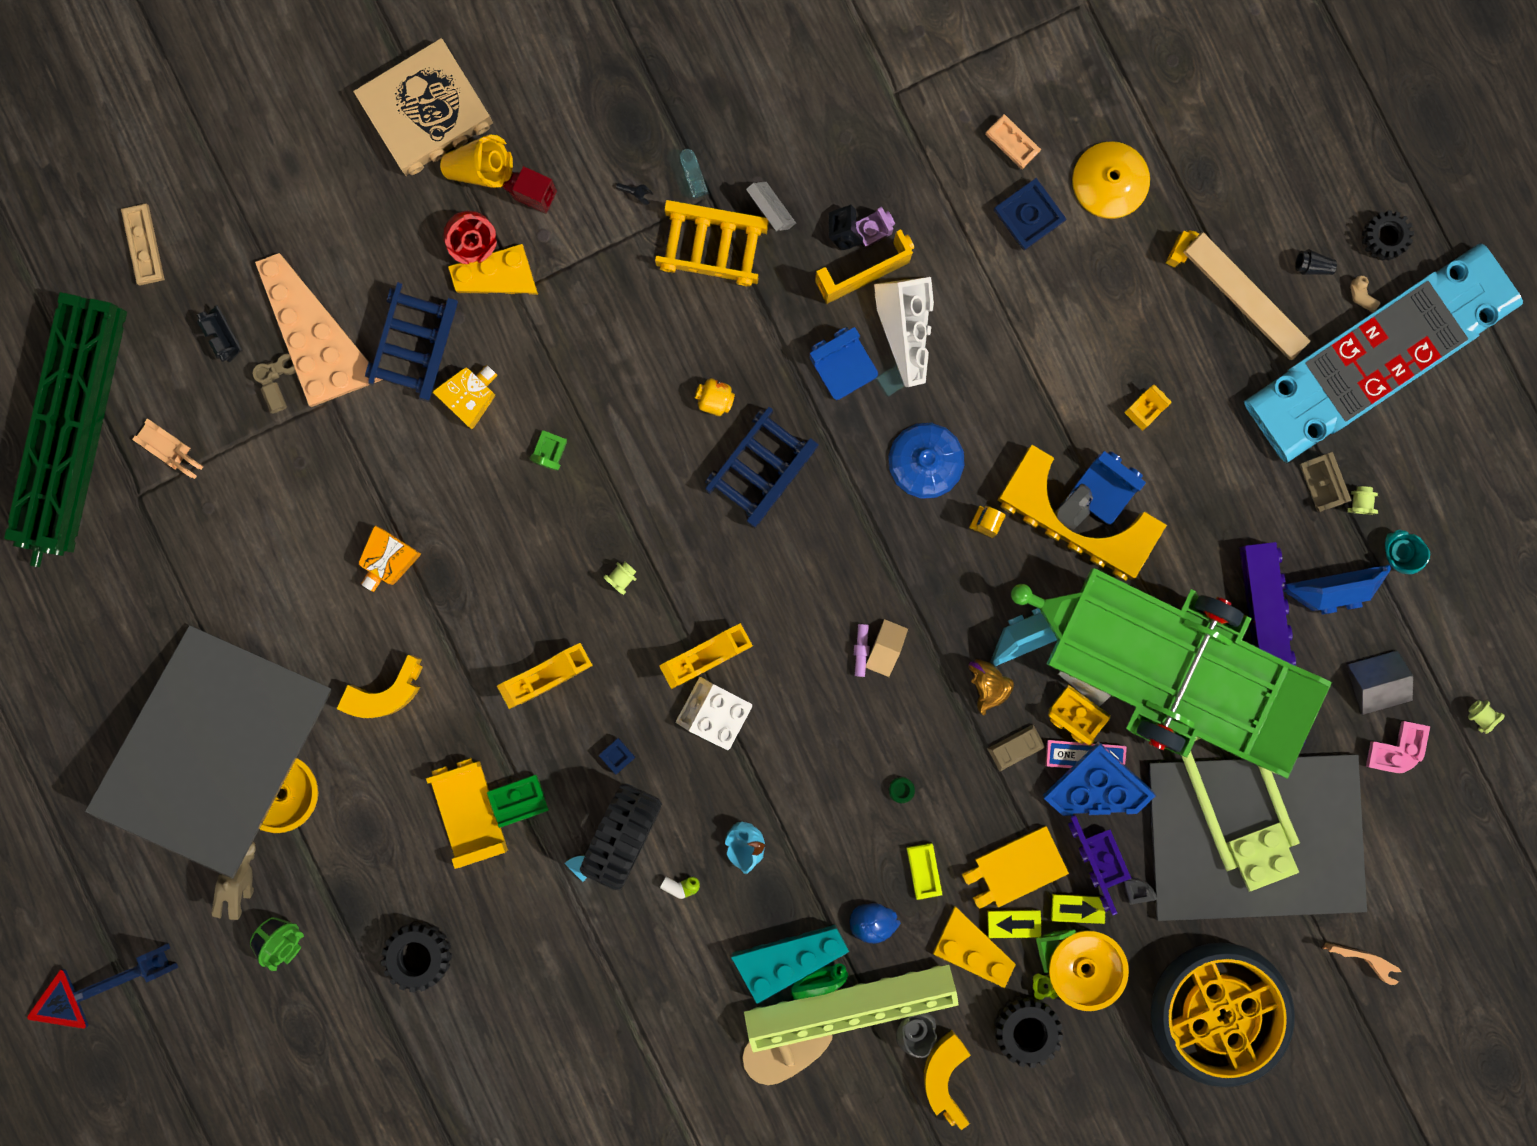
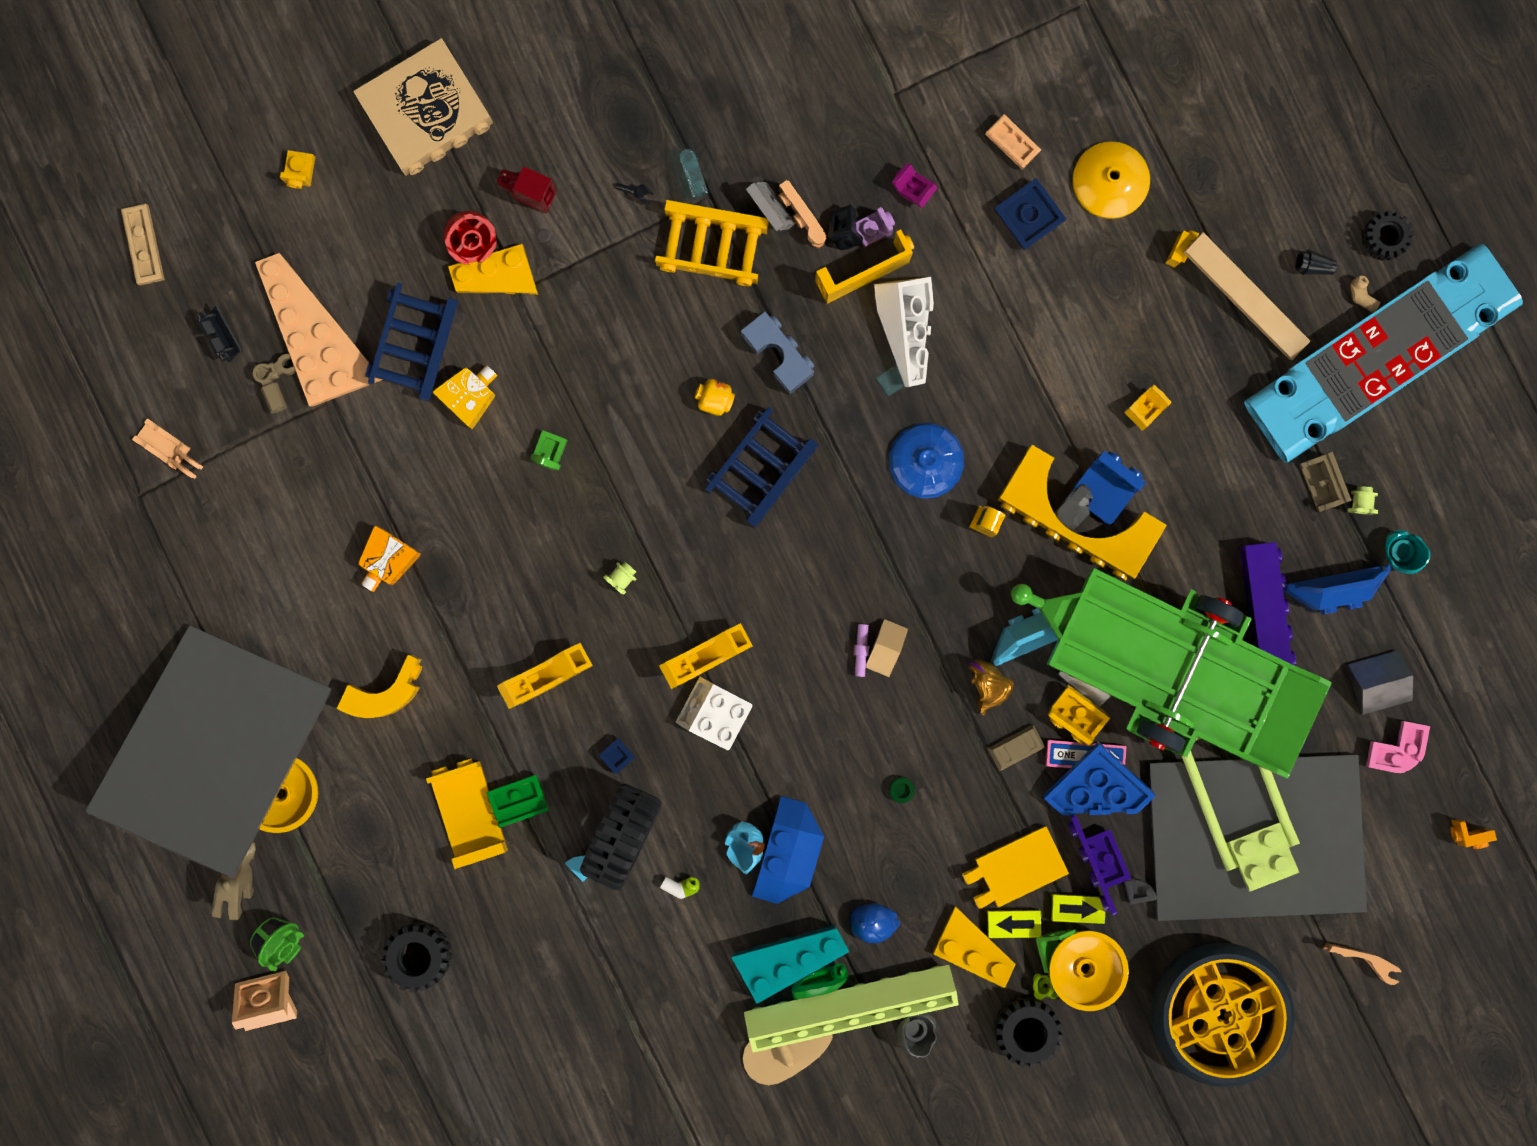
(62, 1003): dark blue piece -> none
(65, 426): dark green piece -> none
(262, 1002): none -> light nougat bracket
(298, 169): none -> yellow bracket
(479, 162): yellow cone -> none
(766, 333): none -> sand blue arch
(789, 853): none -> blue wedge
(803, 215): none -> light nougat hinge
(843, 363): blue bracket -> none
(913, 186): none -> magenta bracket
(924, 871): neon yellow tile -> none
(939, 1065): yellow arch -> none
(1477, 838): none -> light orange bracket
(1484, 716): yellowish green brick -> none

